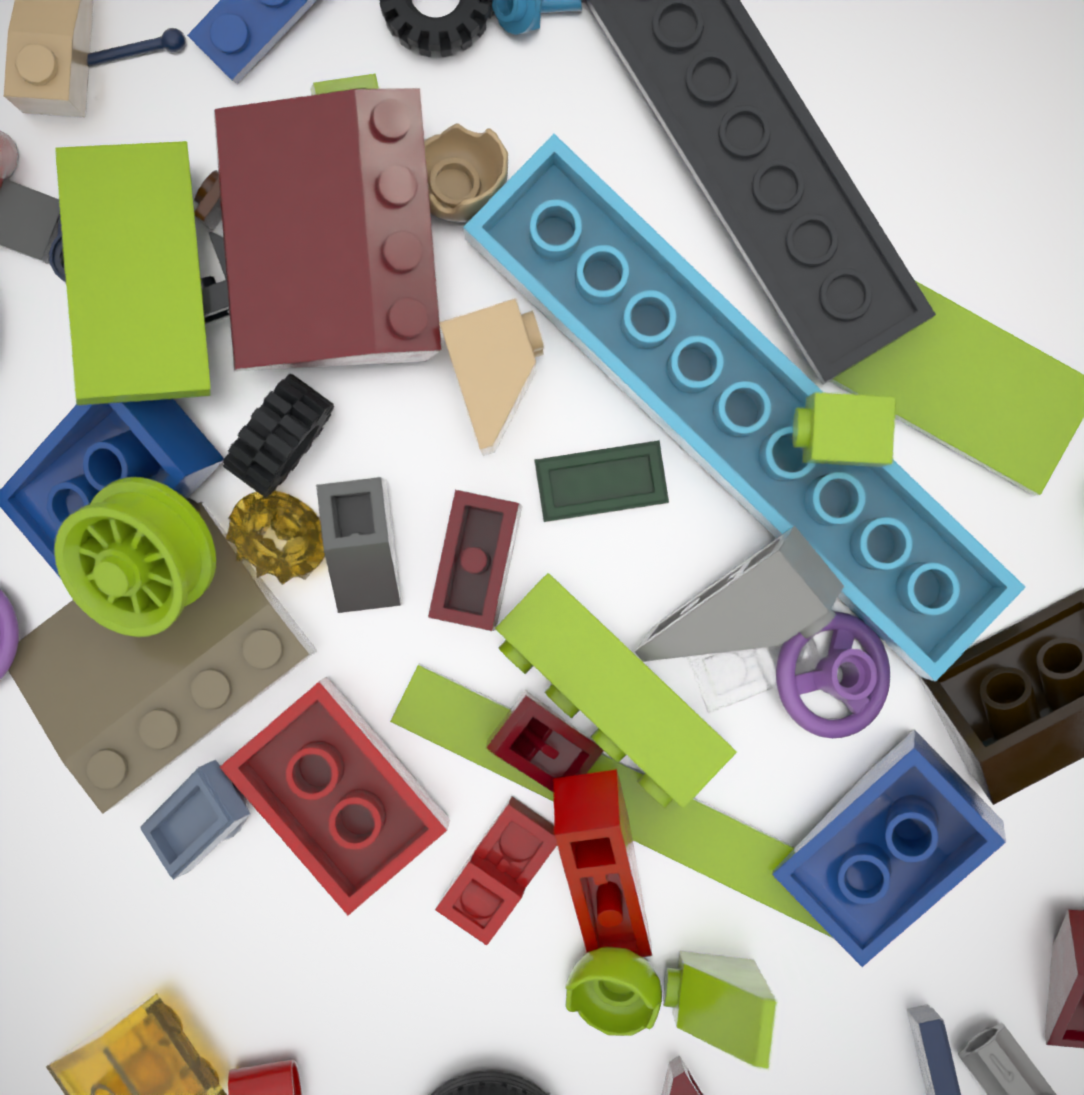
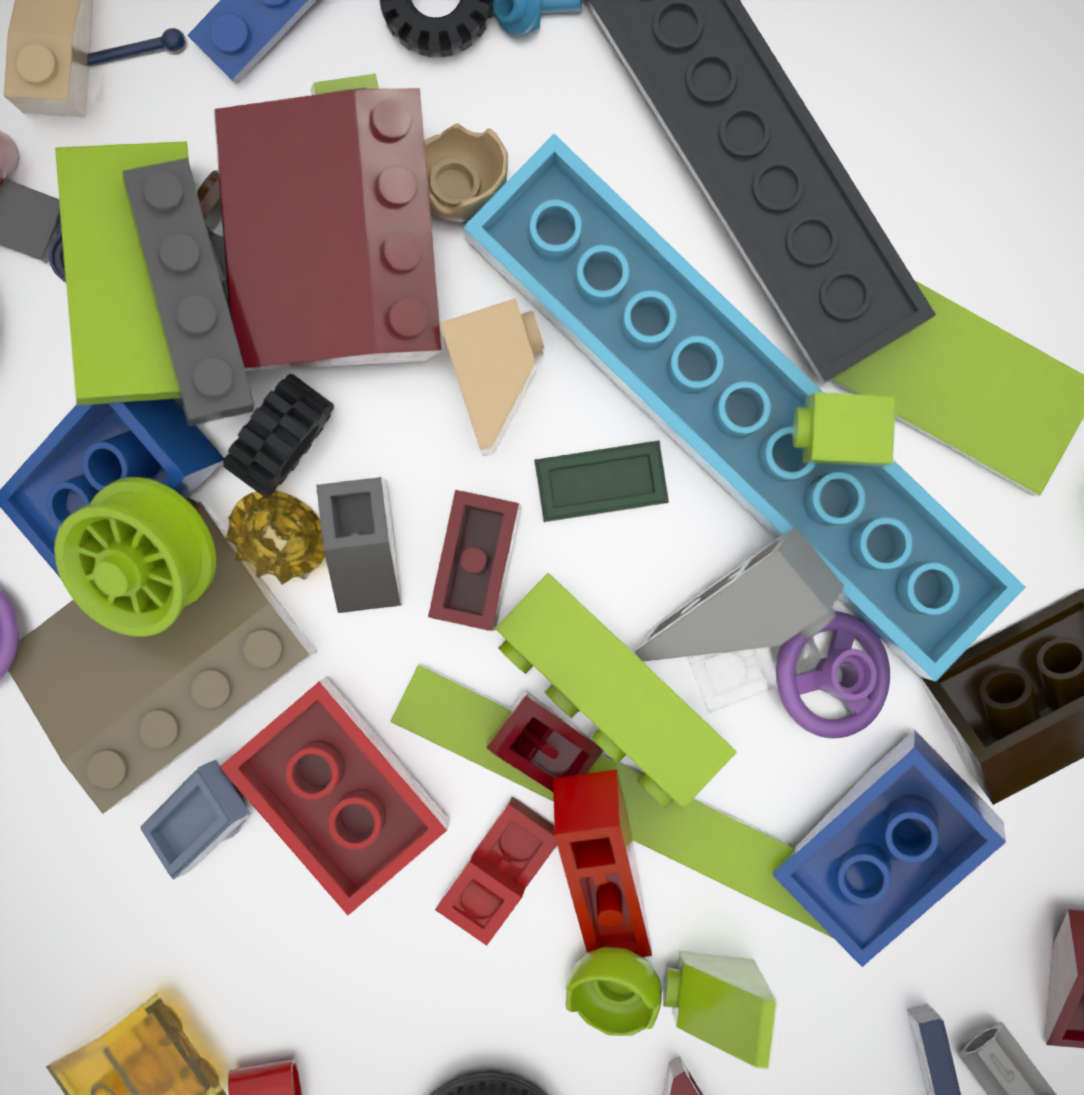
(188, 292): none -> dark grey plate

